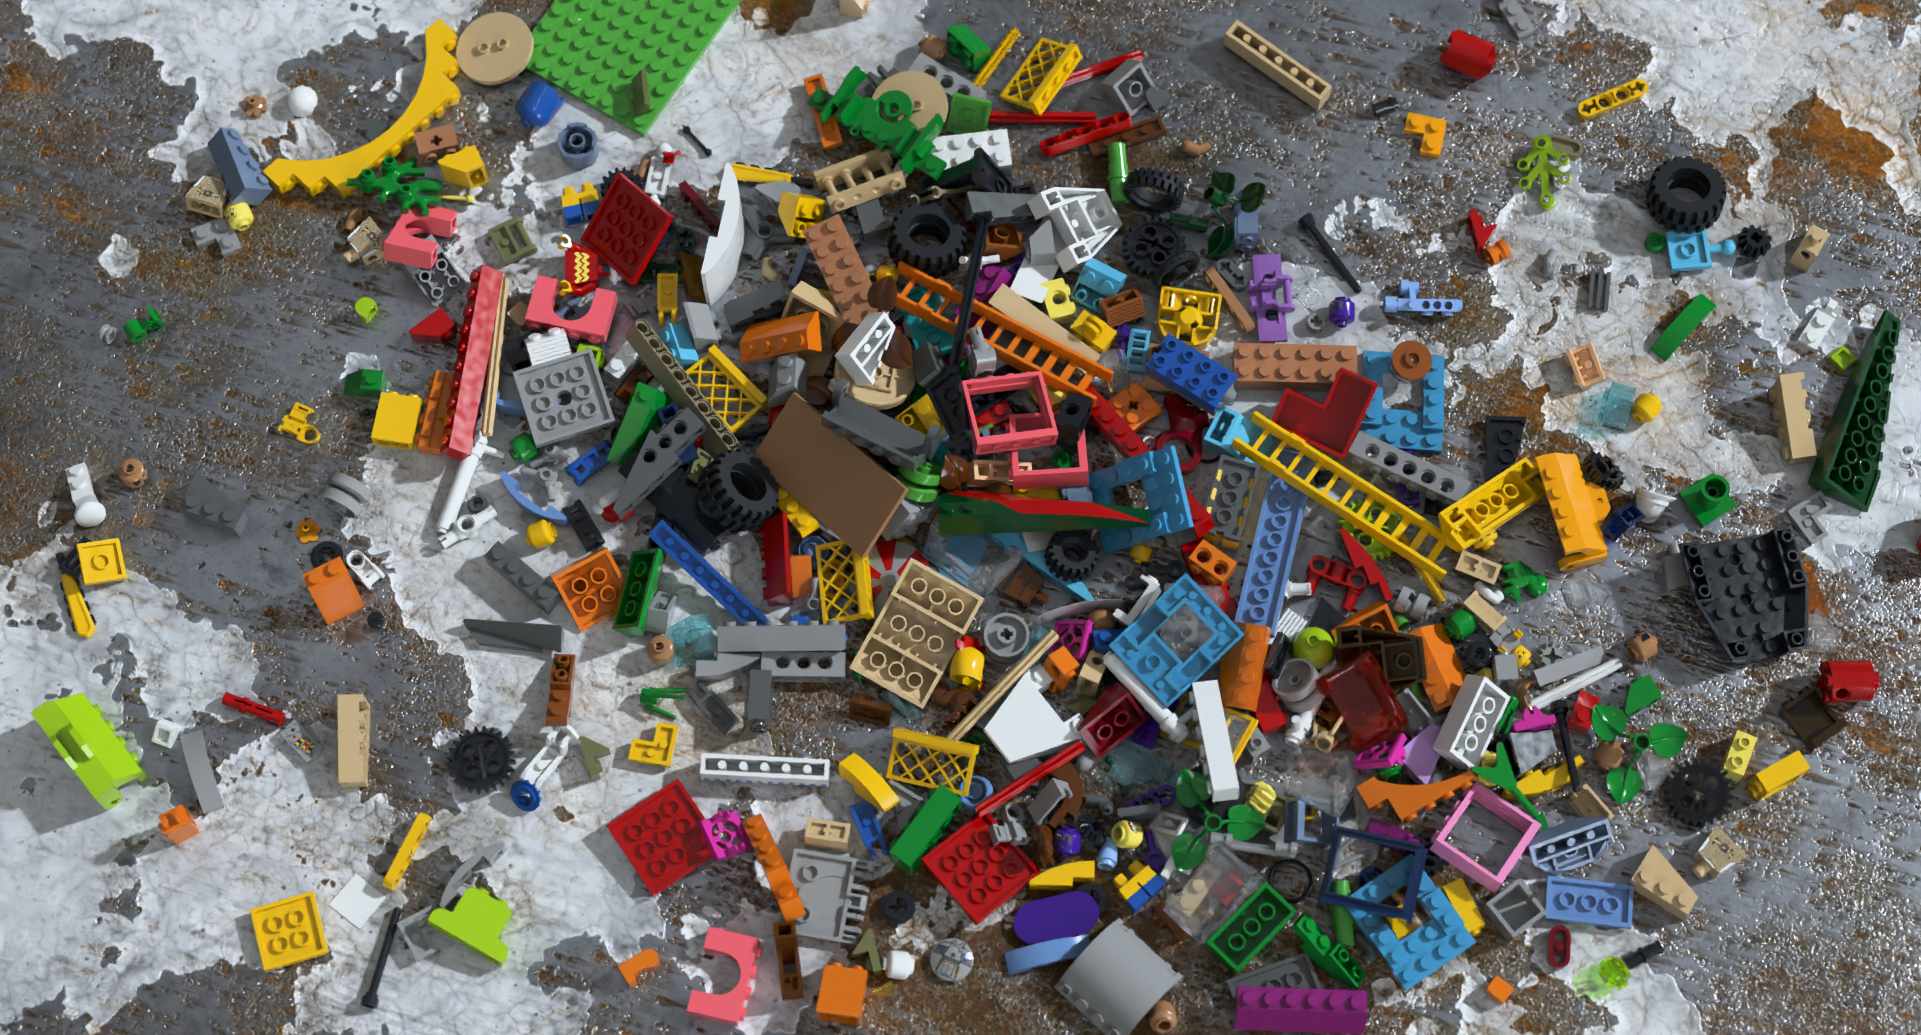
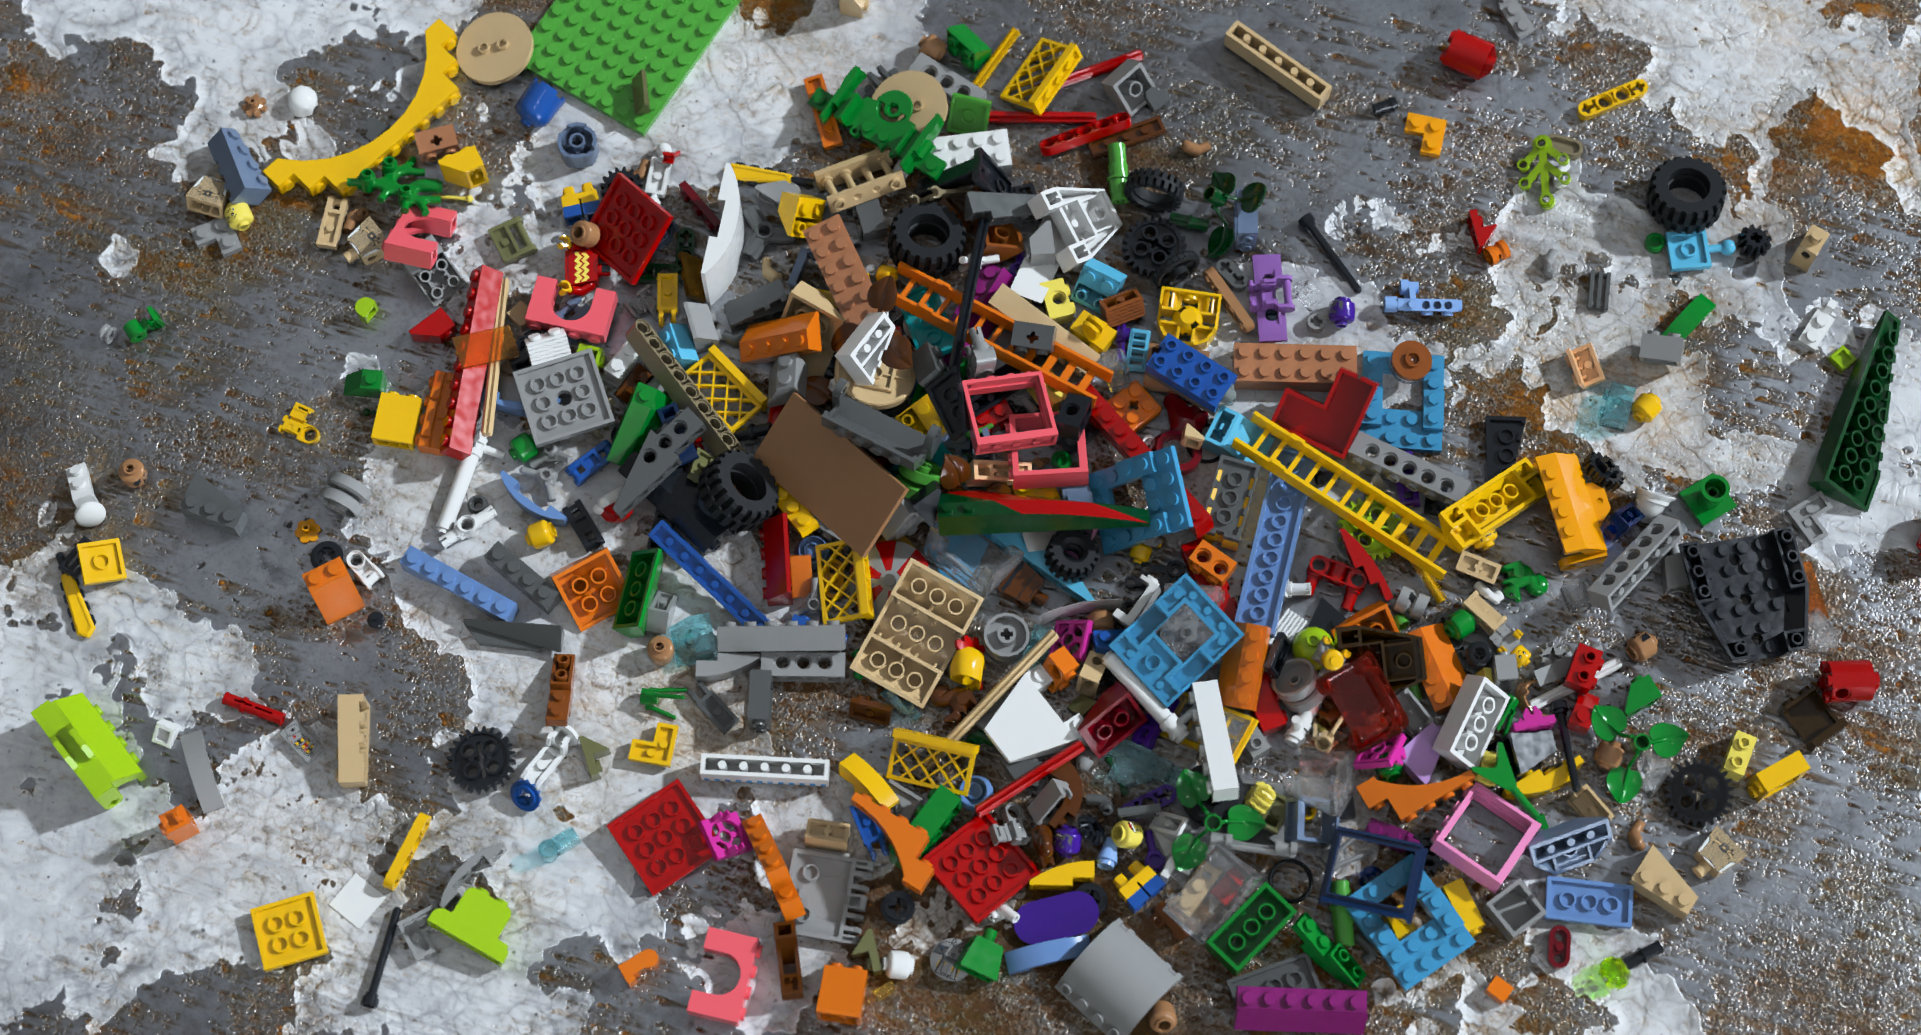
(332, 222): none -> tan plate
(436, 572): none -> medium blue arch
(485, 347): none -> clear orange piece
(560, 843): none -> clear light blue piece
(585, 233): none -> medium nougat head
(686, 130): black hinge -> none
(905, 839): none -> orange arch
(927, 501): none -> black slope
(981, 957): none -> green torso
(1004, 912): none -> white arm
(1023, 330): none -> dark grey brick
(1191, 437): none -> tan slope
(1329, 657): none -> yellow piece
(1583, 669): none -> red brick
(1634, 836): none -> medium nougat arm
(1635, 563): none -> light grey brick
(1661, 348): none -> light grey piece
(1793, 418): tan wedge -> none

